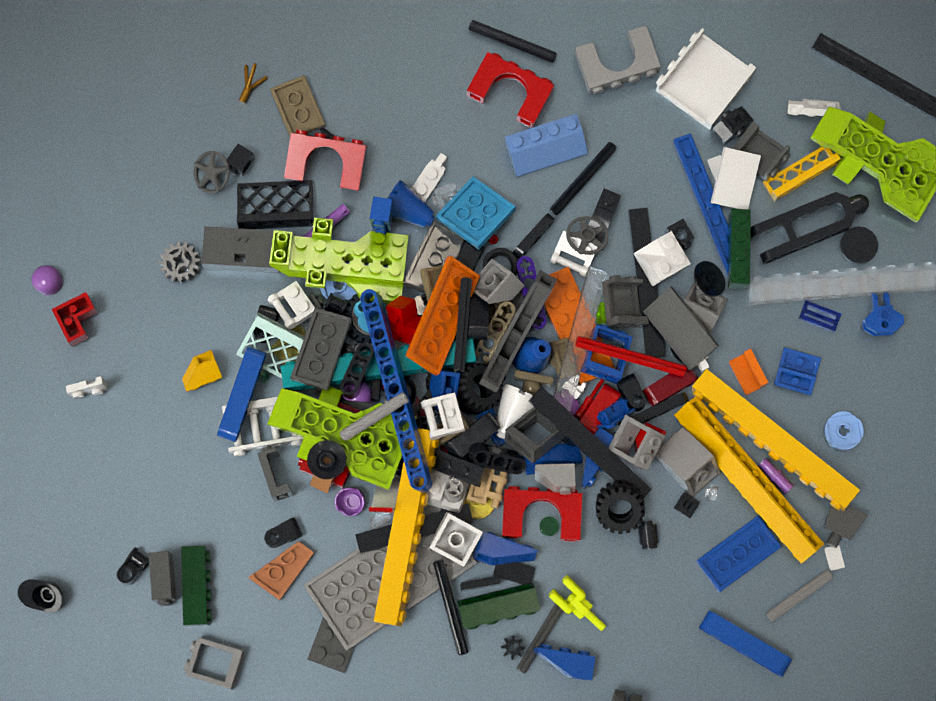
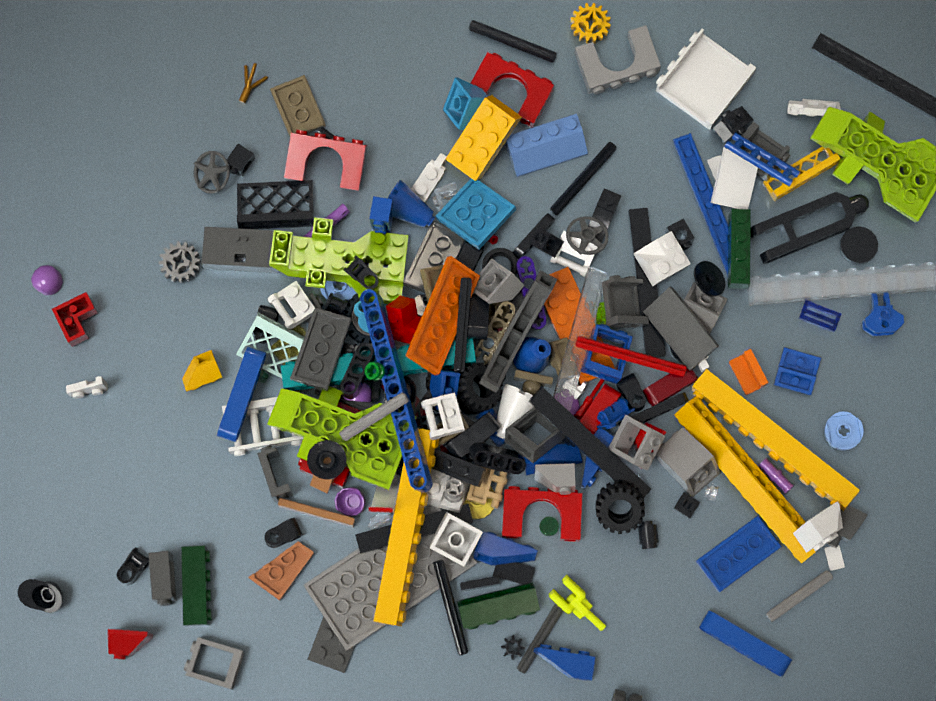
(126, 642): none -> red slope
(316, 512): none -> medium nougat tile
(361, 273): none -> black piece
(379, 371): none -> green bush
(463, 102): none -> dark azure slope
(483, 137): none -> yellow brick
(546, 242): none -> black brick
(600, 25): none -> yellow gear
(766, 167): none -> blue bar
(820, 528): none -> white slope

